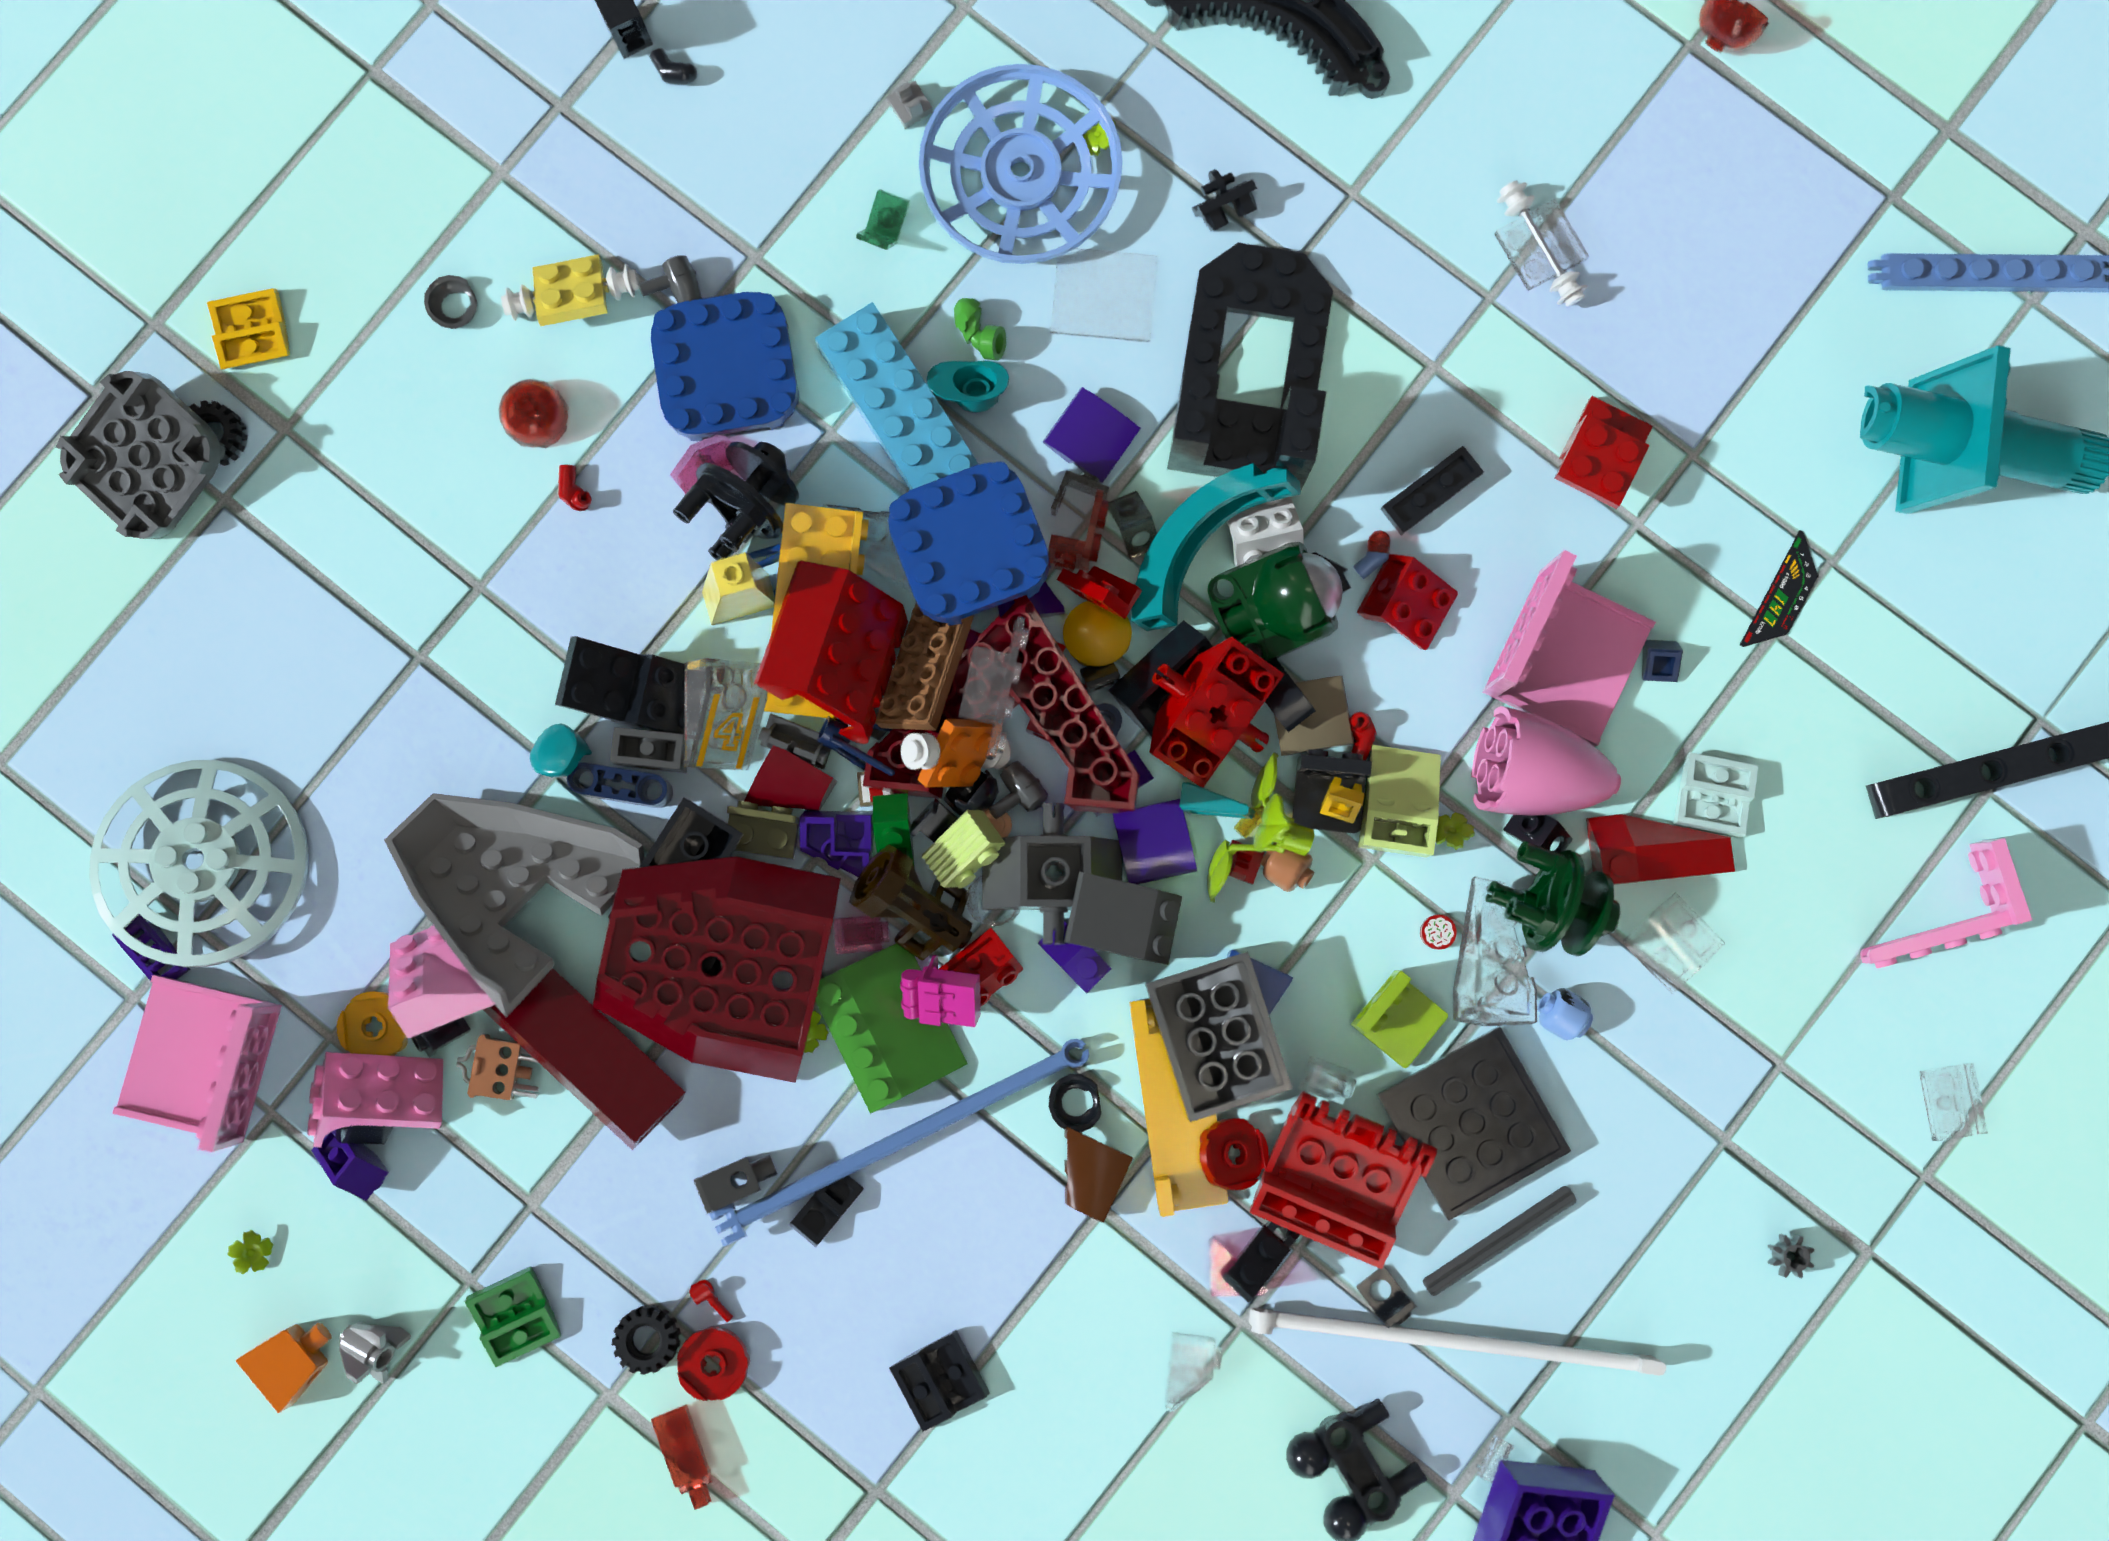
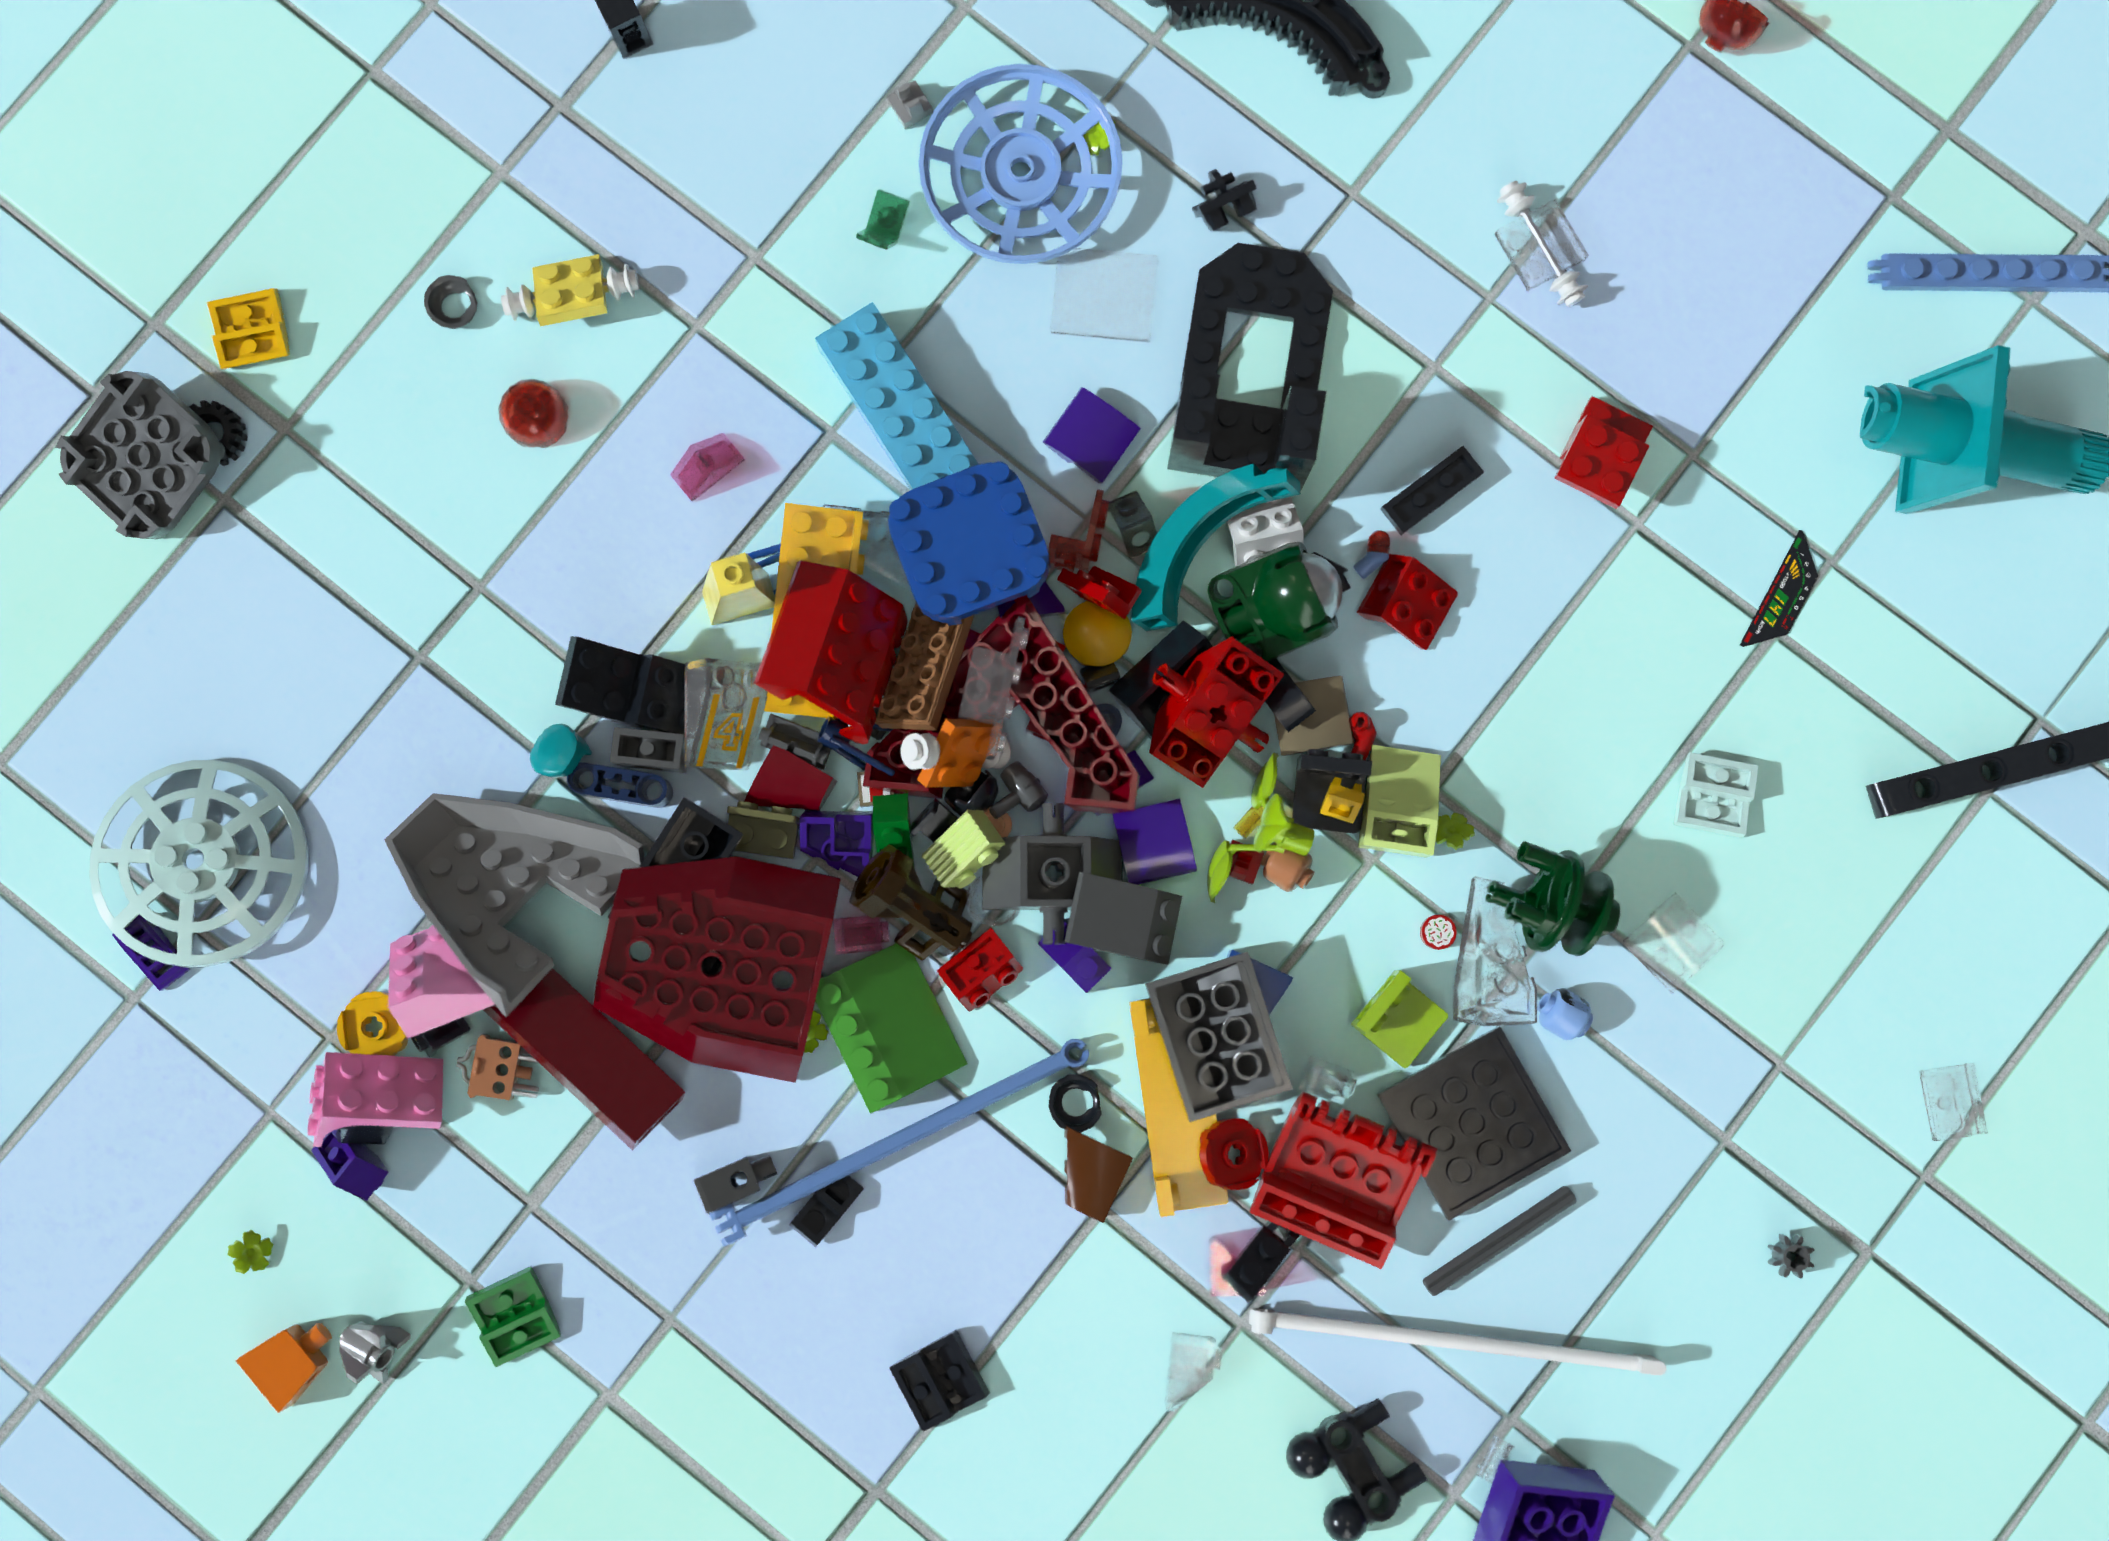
(198, 1061): bright pink bracket -> none
(570, 492): red arm -> none
(624, 1343): black tyre -> none
(672, 72): black arm -> none
(678, 277): dark grey piece -> none
(684, 1454): clear red hinge -> none
(691, 1364): red plate -> none
(704, 1291): red hand -> none
(724, 365): blue plate -> none
(740, 498): black piece -> none
(940, 996): dark pink piece -> none
(969, 384): teal piece -> none
(989, 341): bright green arm -> none
(1083, 482): clear smoke bracket -> none
(1206, 802): teal slope -> none
(1396, 1307): black bracket -> none
(1538, 767): bright pink cylinder -> none
(1538, 830): black bracket -> none
(1568, 653): bright pink bracket -> none
(1650, 850): red wedge -> none
(1661, 660): dark blue slope -> none
(1999, 890): bright pink bracket -> none

